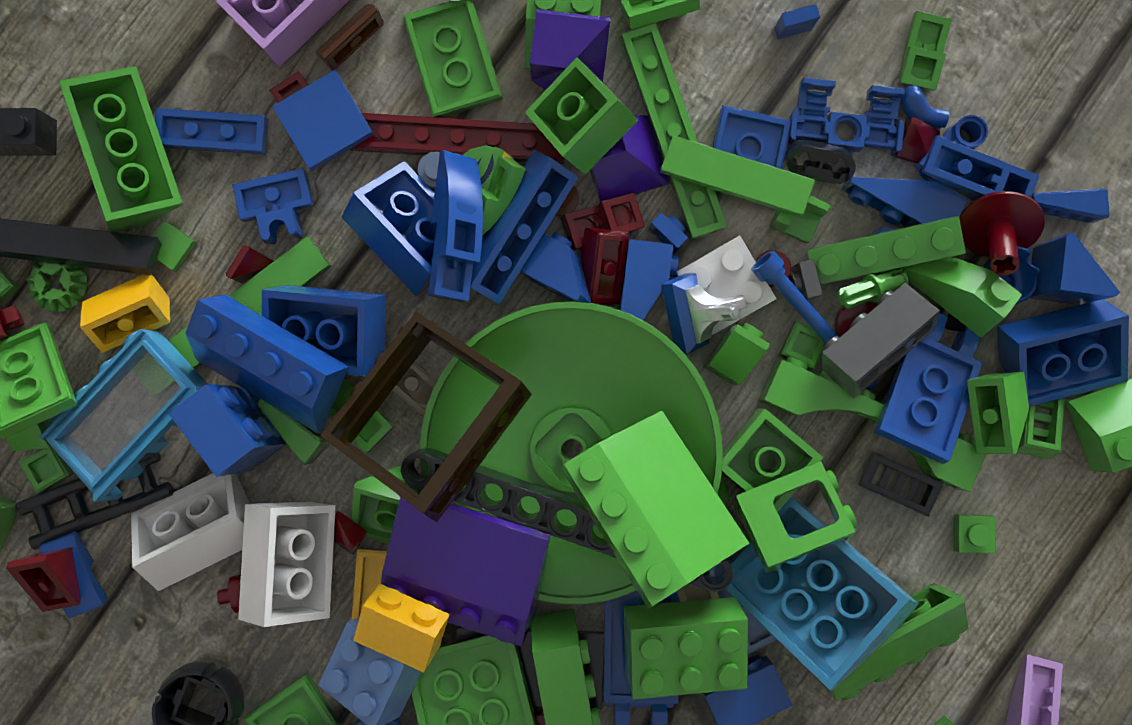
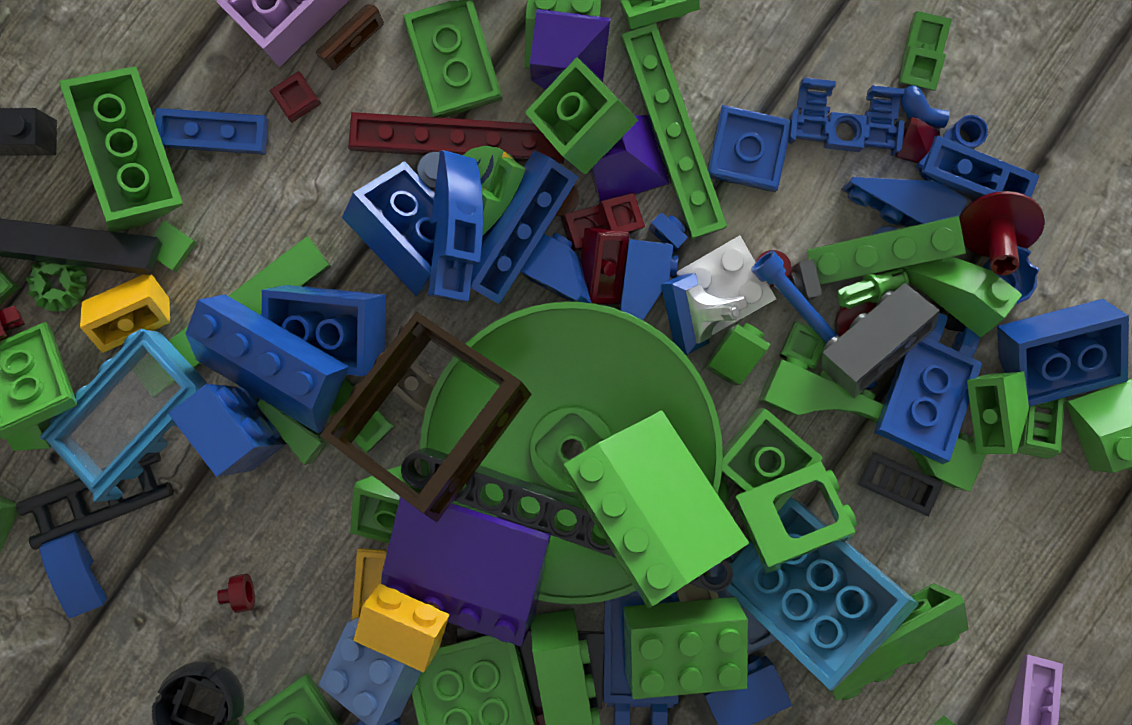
(45, 469): bright green tile -> none
(48, 578): dark red slope -> none
(188, 530): white slope -> none
(247, 264): dark red slope -> none
(274, 202): blue plate -> none
(286, 563): white brick -> none
(323, 120): blue tile -> none
(348, 533): dark red slope -> none
(737, 176): bright green tile -> none
(797, 21): blue tile -> none
(798, 227): bright green panel -> none
(821, 153): black beam -> none
(974, 533): bright green plate -> none
(1069, 273): blue slope -> none
(1078, 205): blue slope -> none

